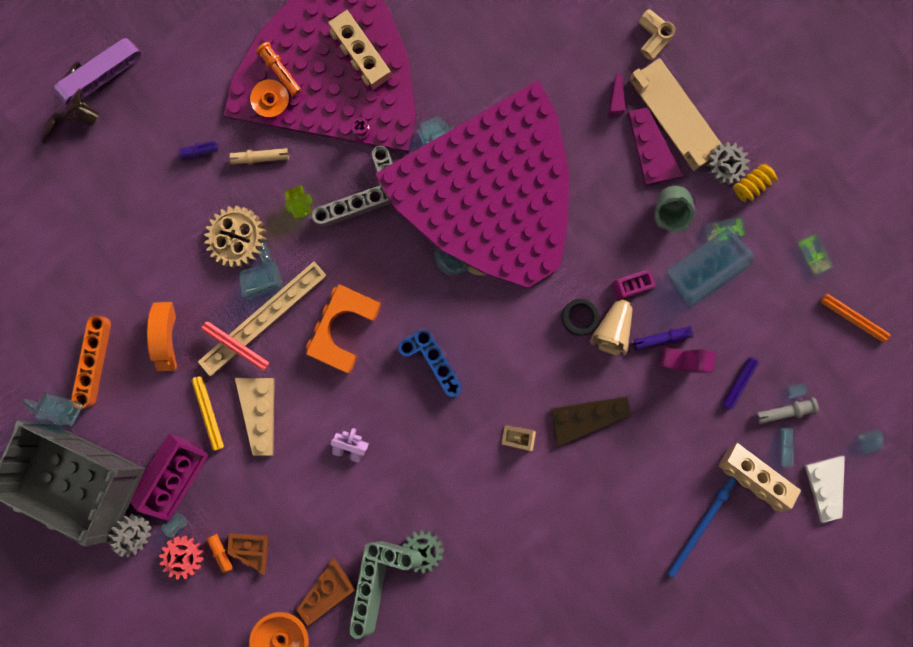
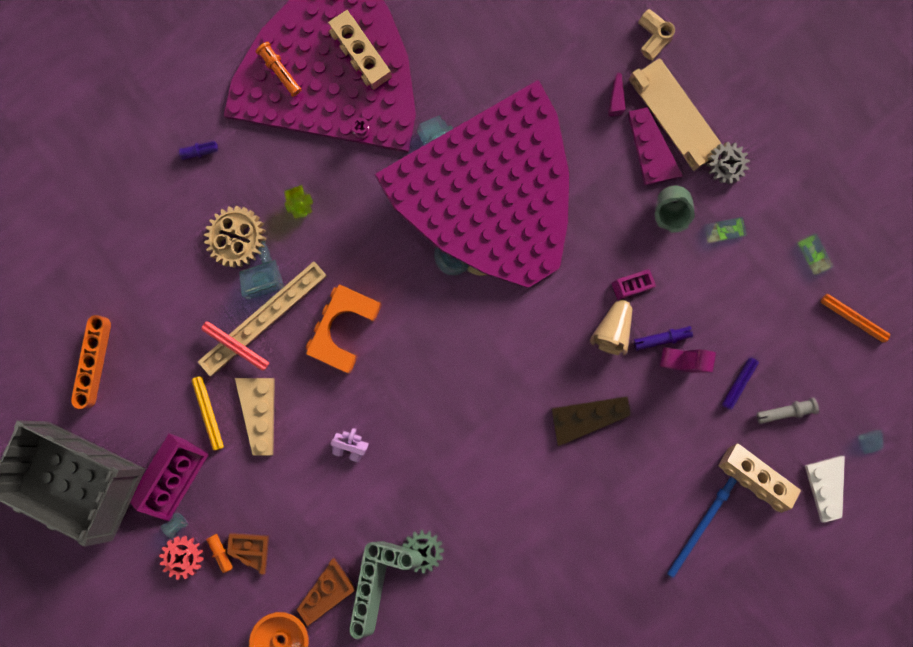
(54, 408): clear light blue bracket -> none
(82, 110): dark brown plant -> none
(98, 70): medium lavender beam -> none
(129, 535): light grey gear -> none
(160, 336): orange arch -> none
(259, 156): tan pin -> none
(265, 90): orange dish -> none
(364, 196): light grey beam -> none
(436, 364): blue beam -> none
(518, 437): tan slope -> none
(594, 317): black tyre -> none
(710, 267): clear light blue slope -> none
(754, 182): yellow piece -> none
(786, 447): clear light blue axle -> none
(796, 390): clear light blue piece -> none

